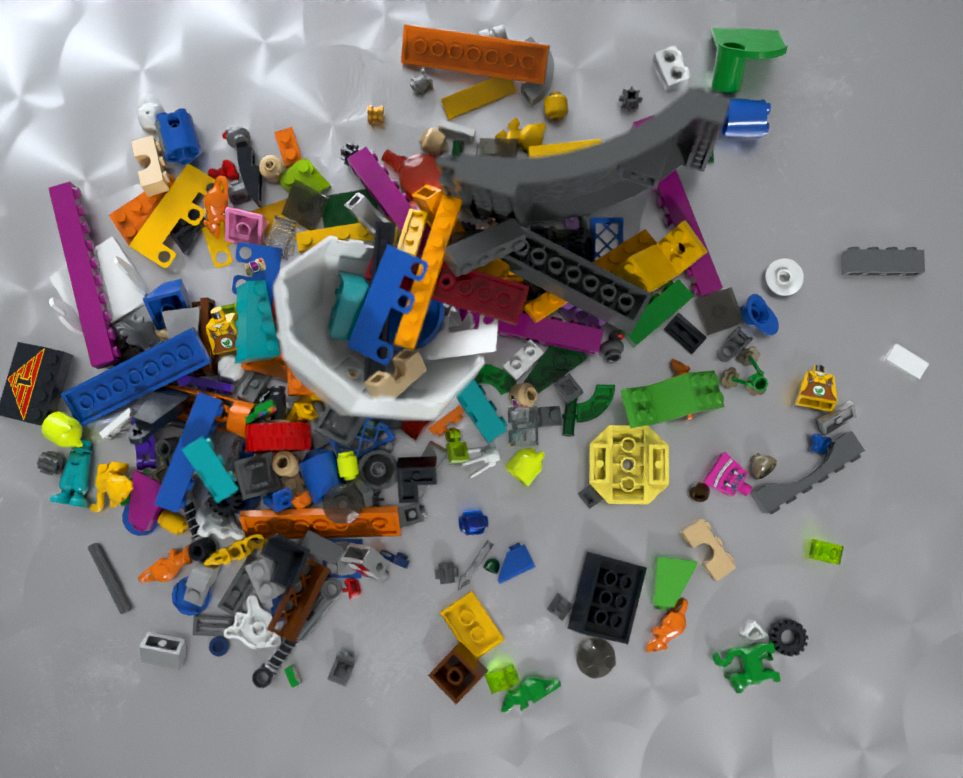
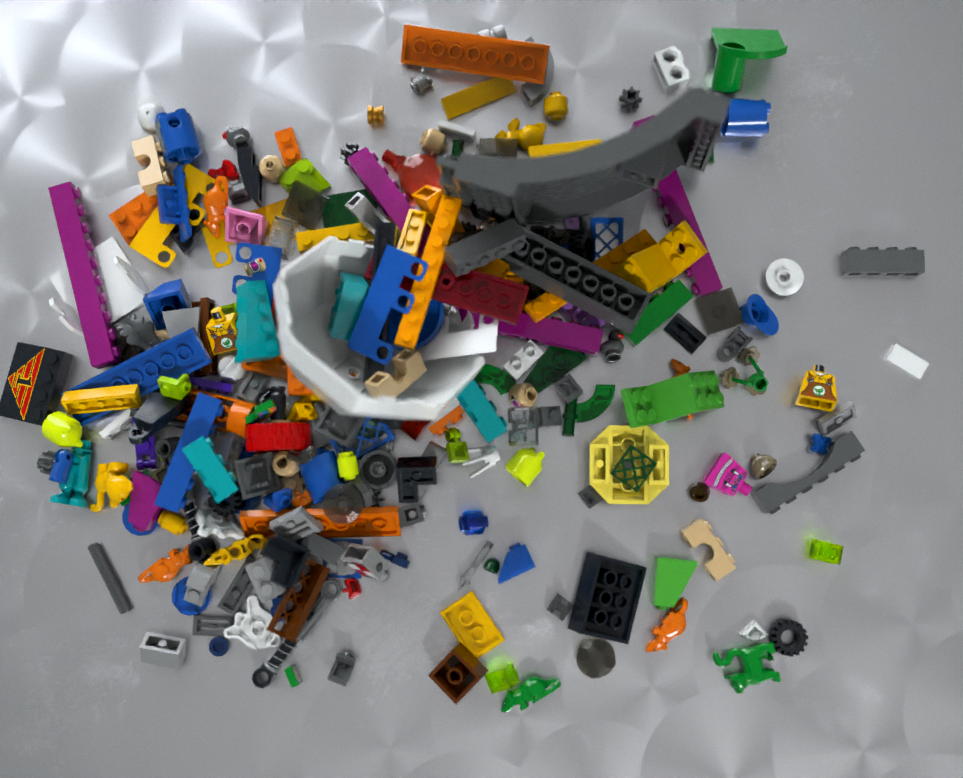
(62, 466): none -> blue piece
(101, 399): none -> yellow slope
(173, 204): none -> blue bracket
(175, 387): none -> lime bracket
(294, 521): none -> light grey plate
(302, 457): none -> clear smoke arm
(446, 573): dark grey gear -> none
(625, 480): none -> dark green window

